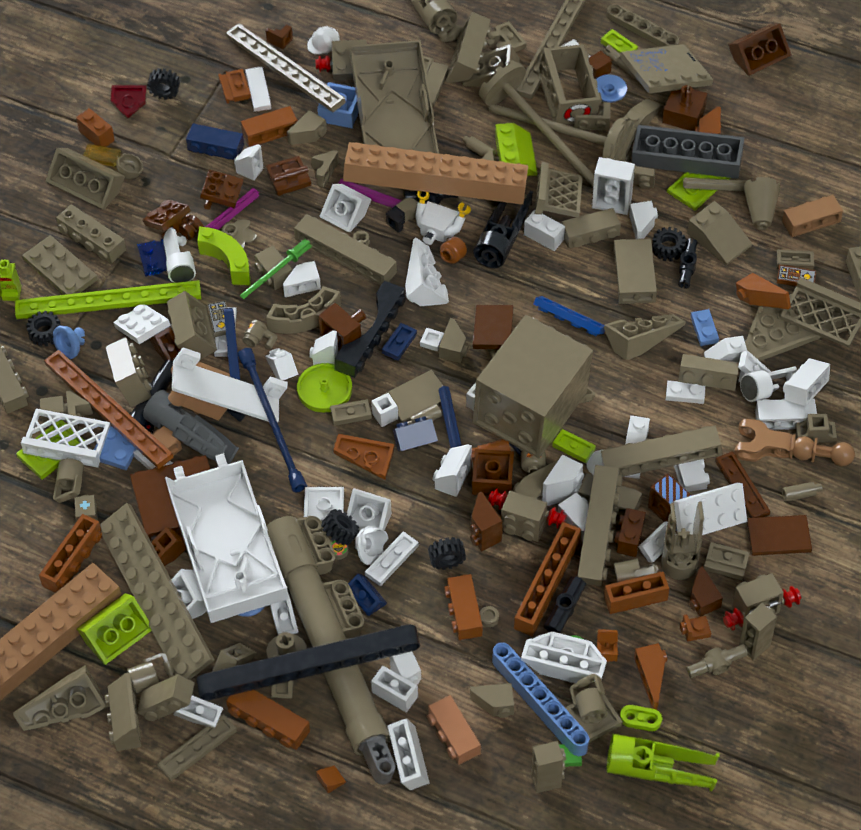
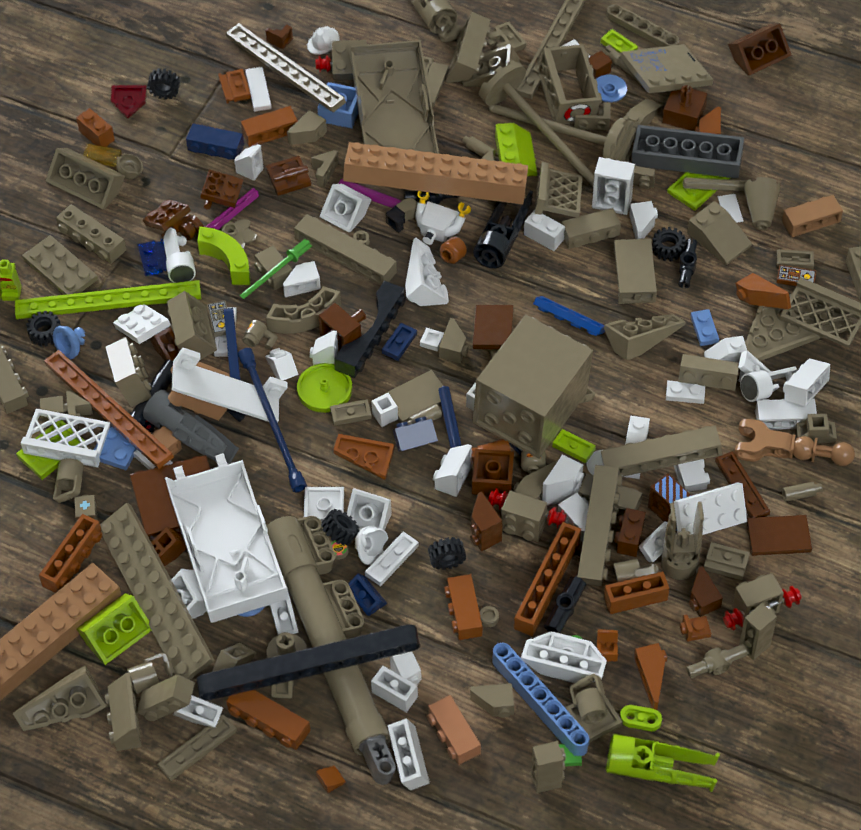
(730, 203): none -> white sticker

